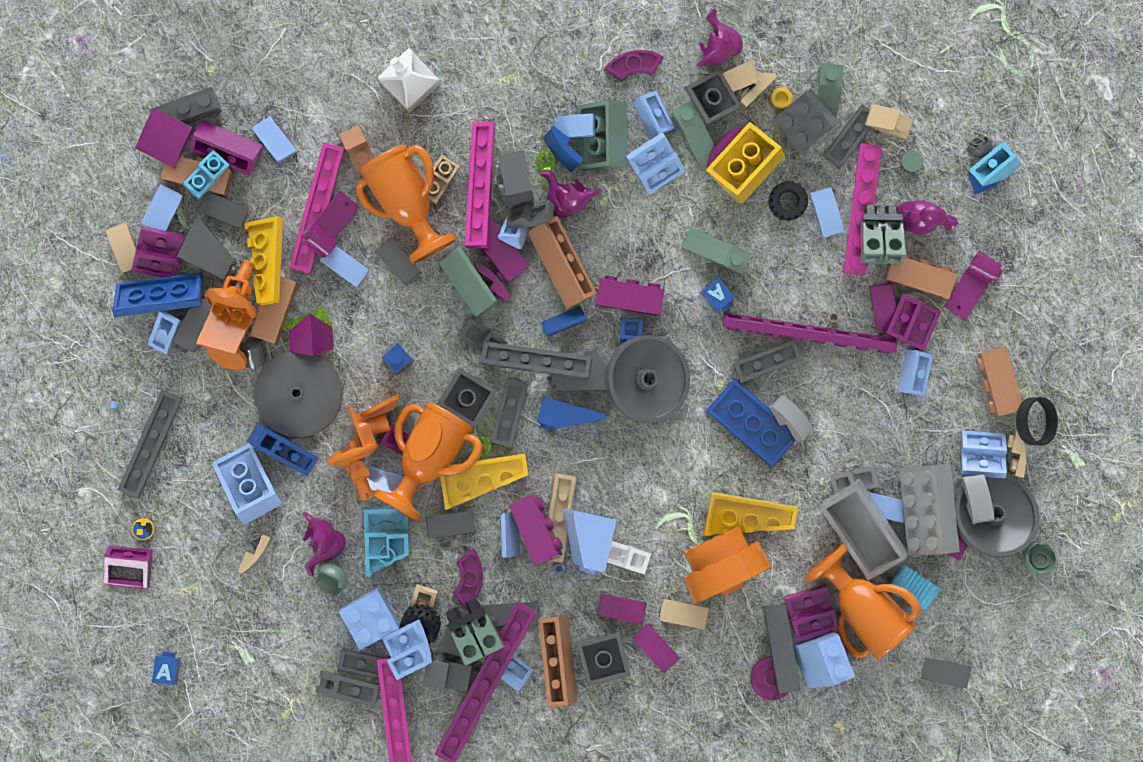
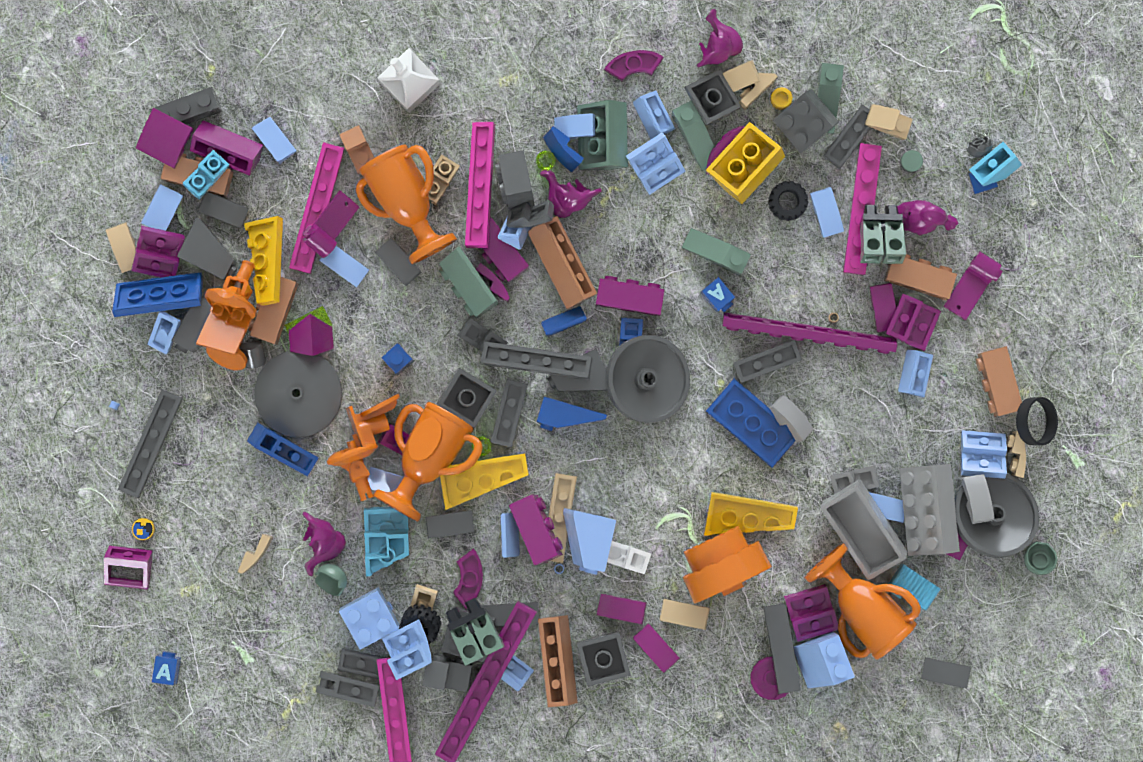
(247, 484): light blue slope -> none

